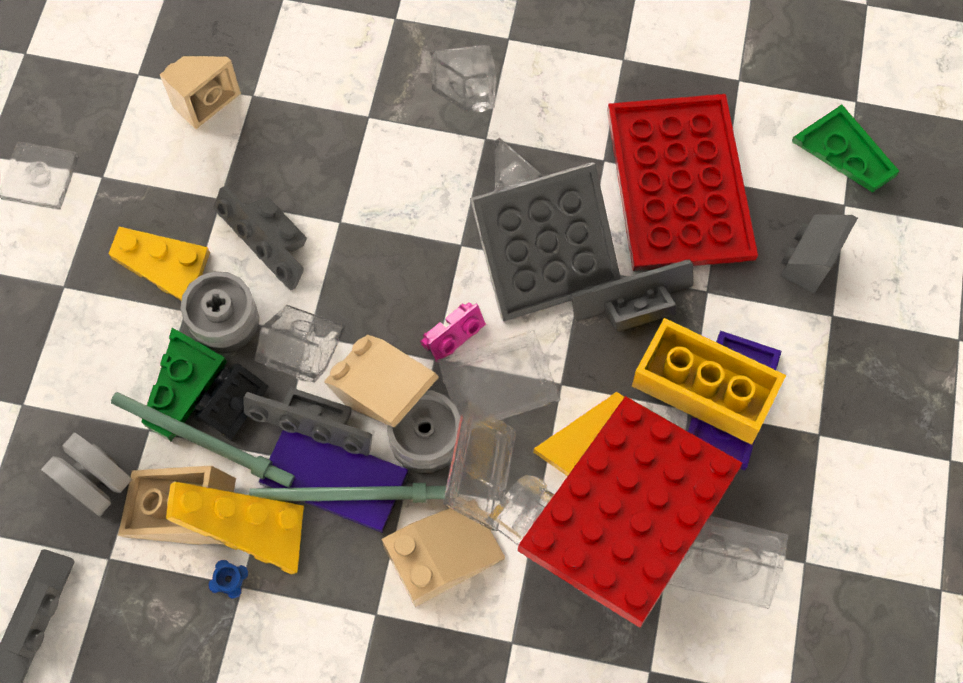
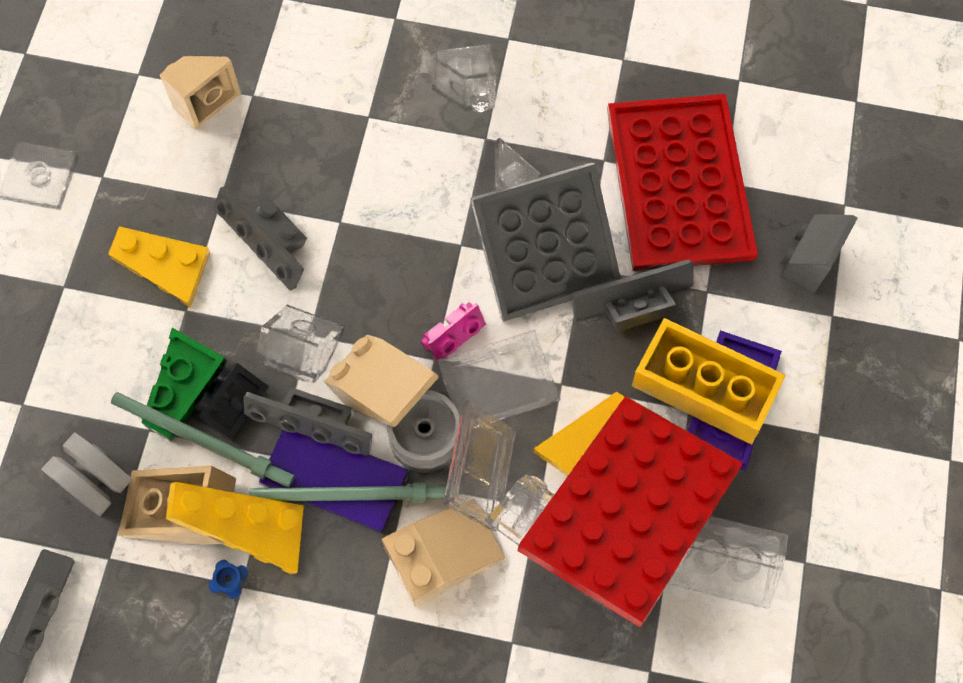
(220, 311): light grey wheel -> none
(847, 148): green wing -> none

